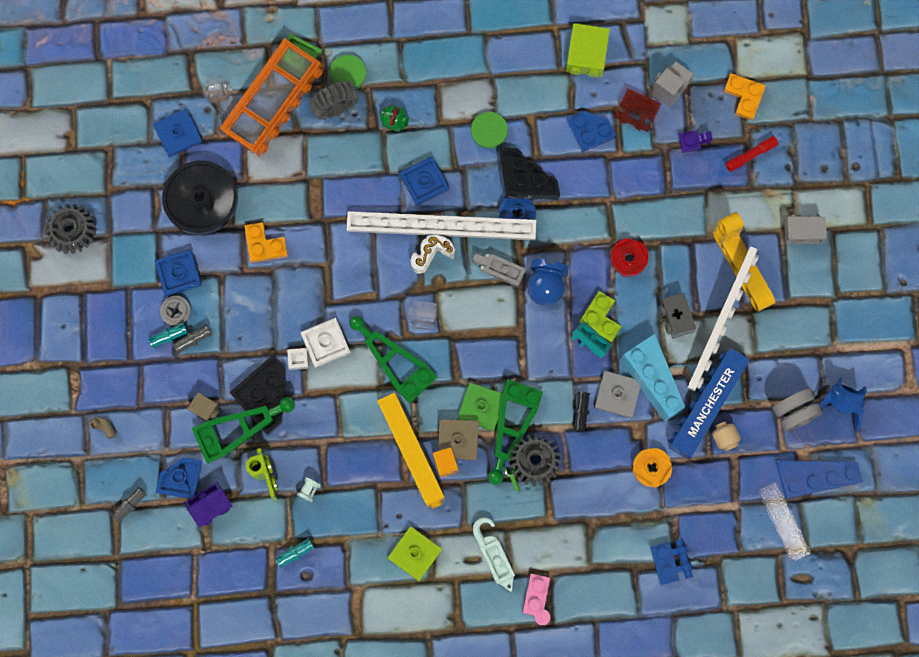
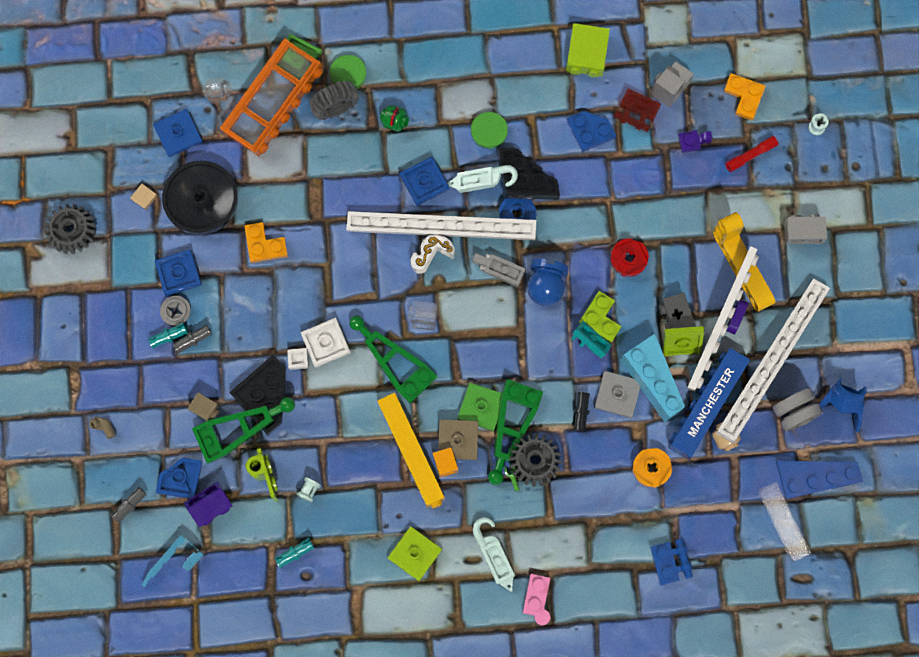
(143, 197): none -> tan tile
(193, 559): none -> medium azure piece
(481, 178): none -> light aqua plate
(683, 341): none -> lime plate
(734, 323): none -> dark purple beam
(773, 361): none -> white plate
(818, 130): none -> light aqua bush

